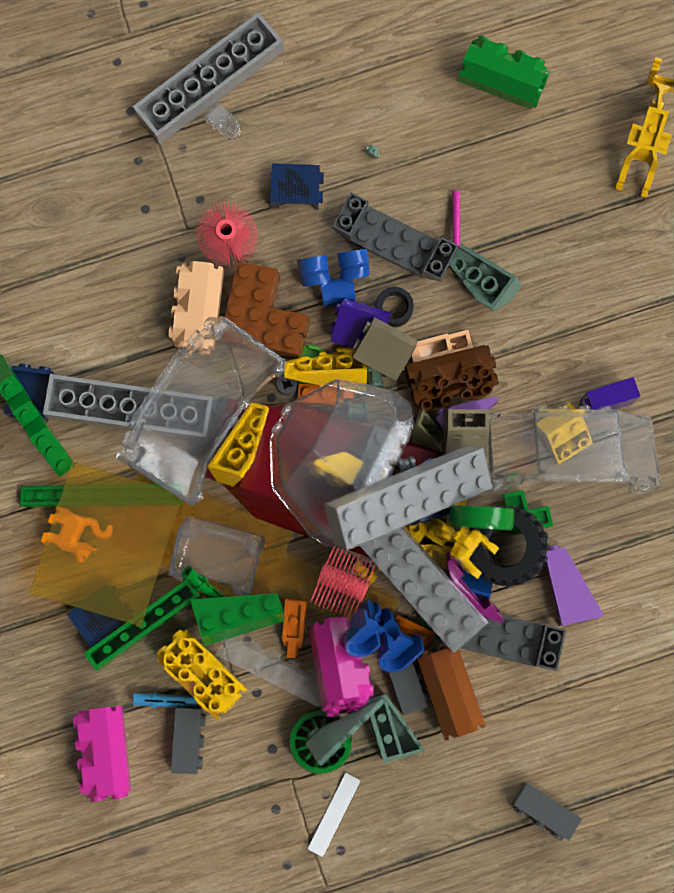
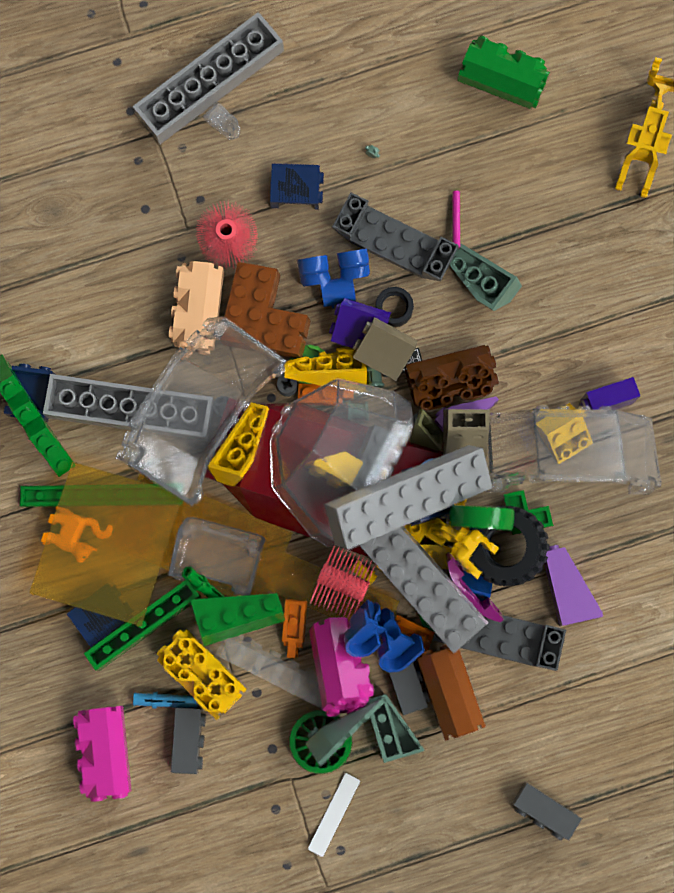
(404, 464): dark grey wheel -> none
(442, 345): light nougat slope -> none

